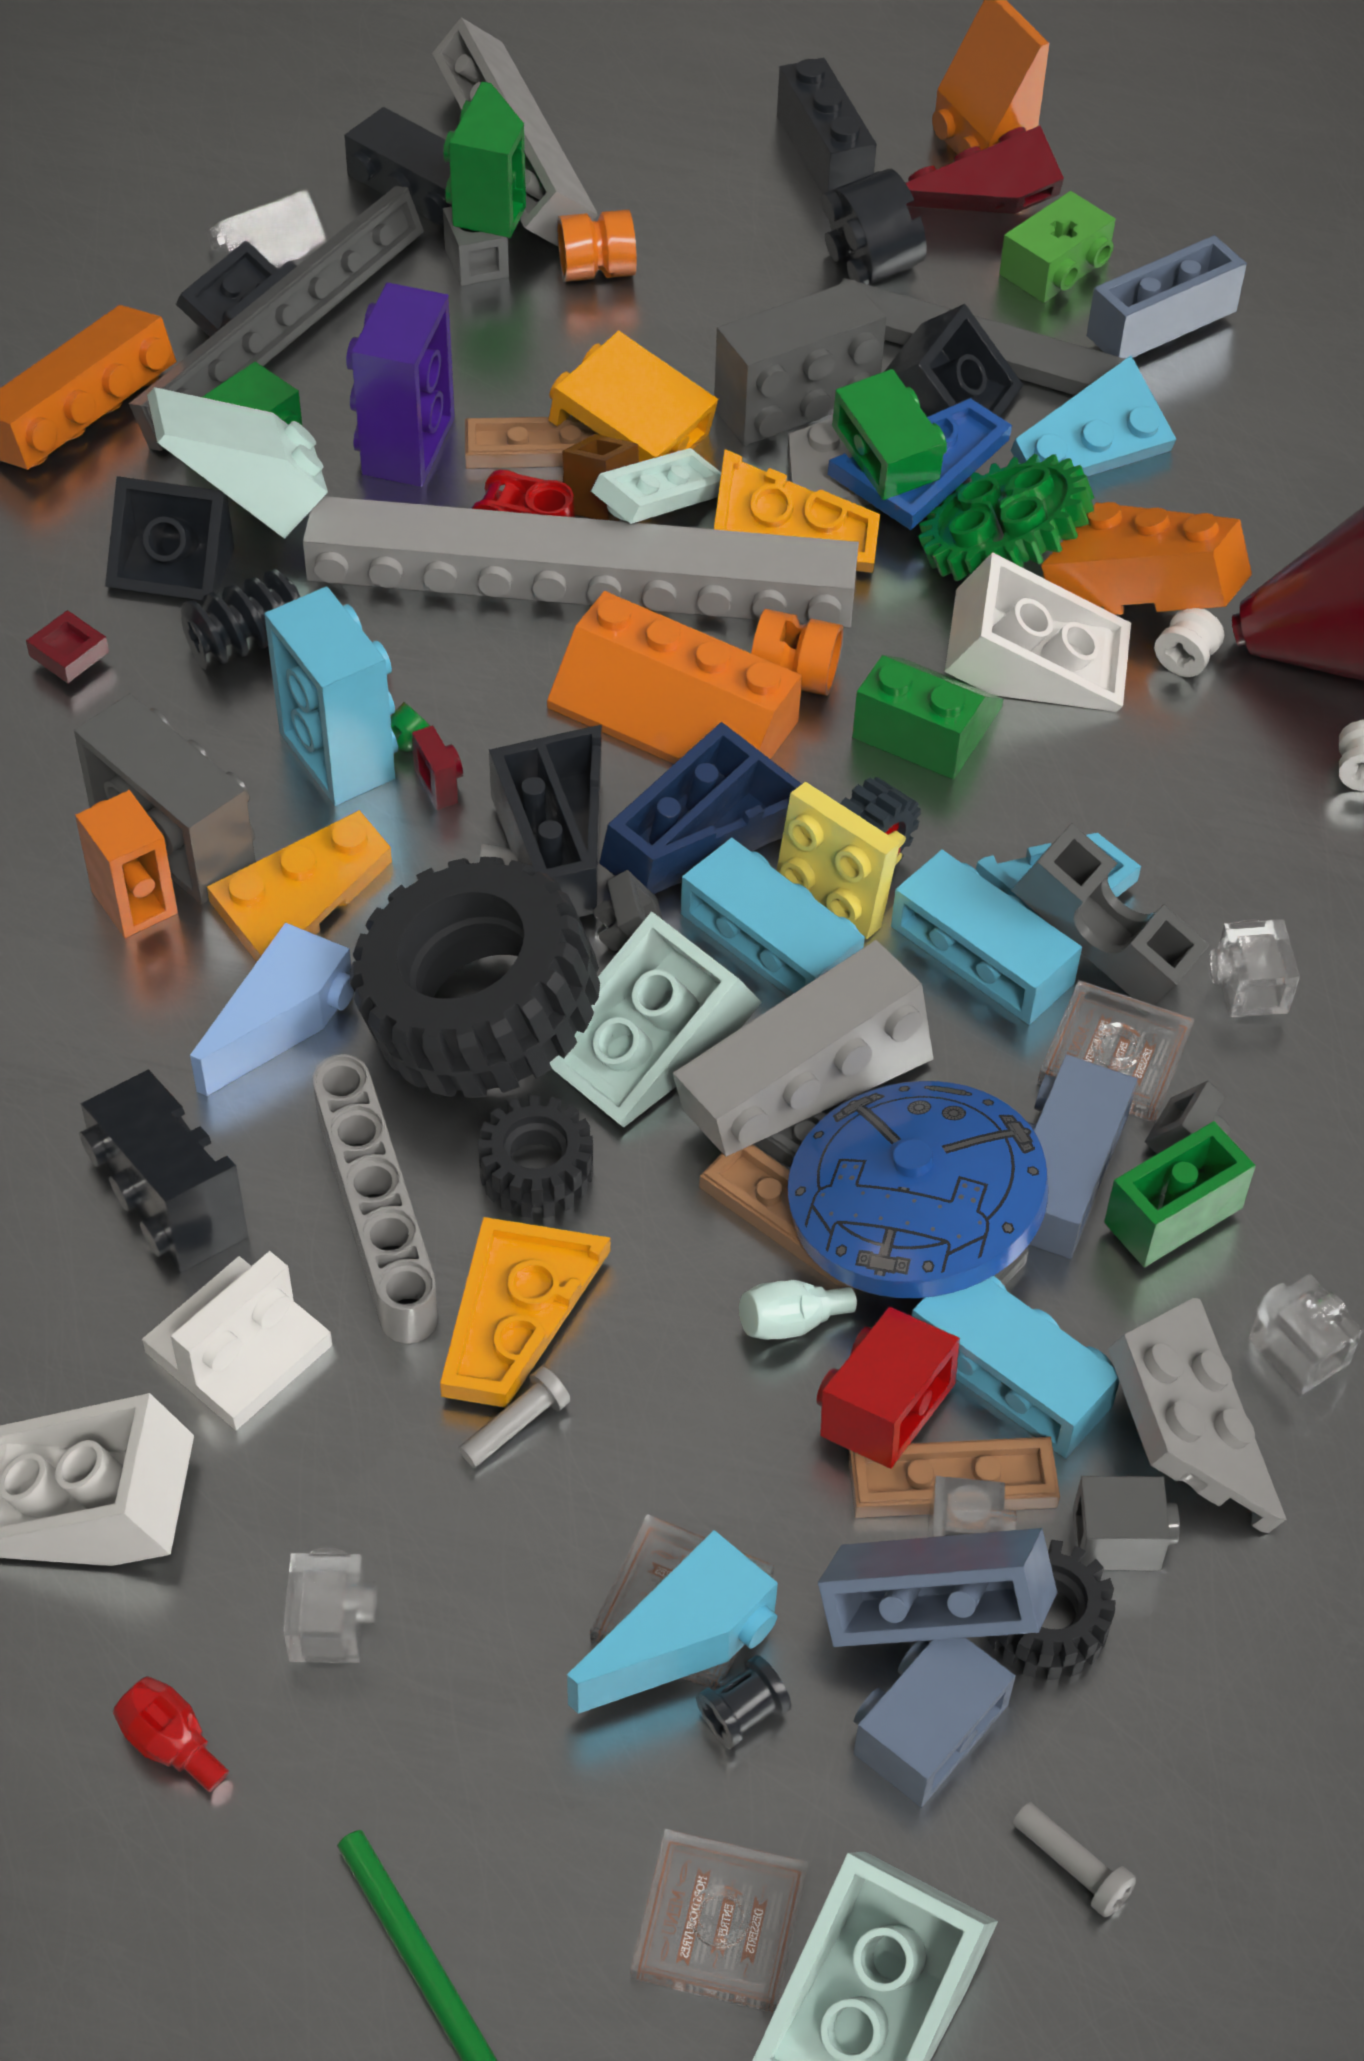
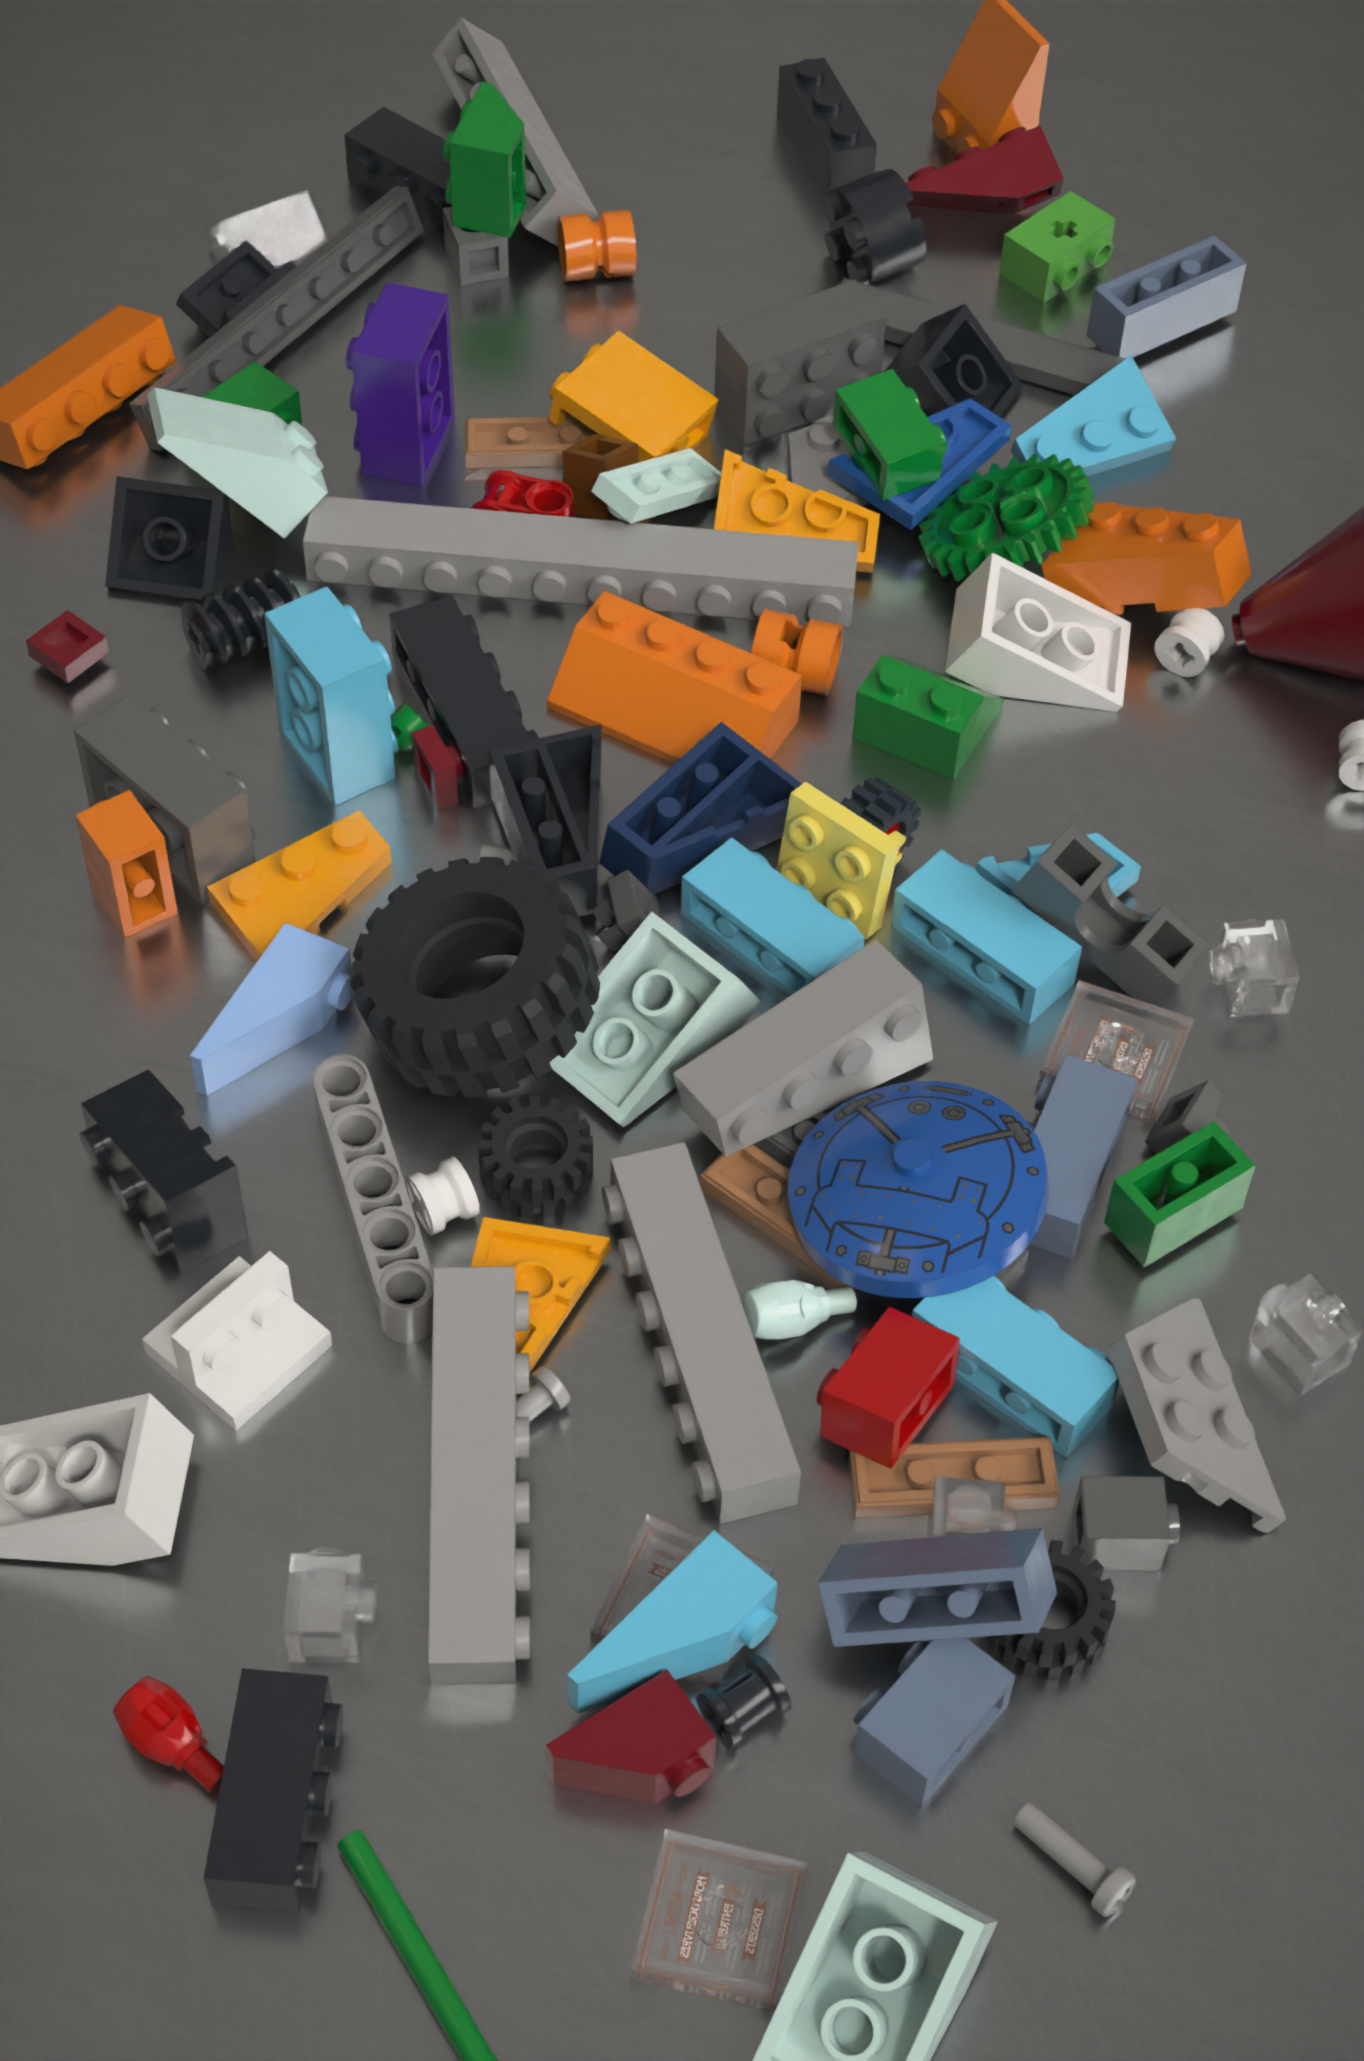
(272, 1792): none -> black brick
(442, 1195): none -> white wheel
(457, 687): none -> black brick
(473, 1477): none -> light grey brick
(637, 1746): none -> dark red slope
(702, 1335): none -> light grey brick

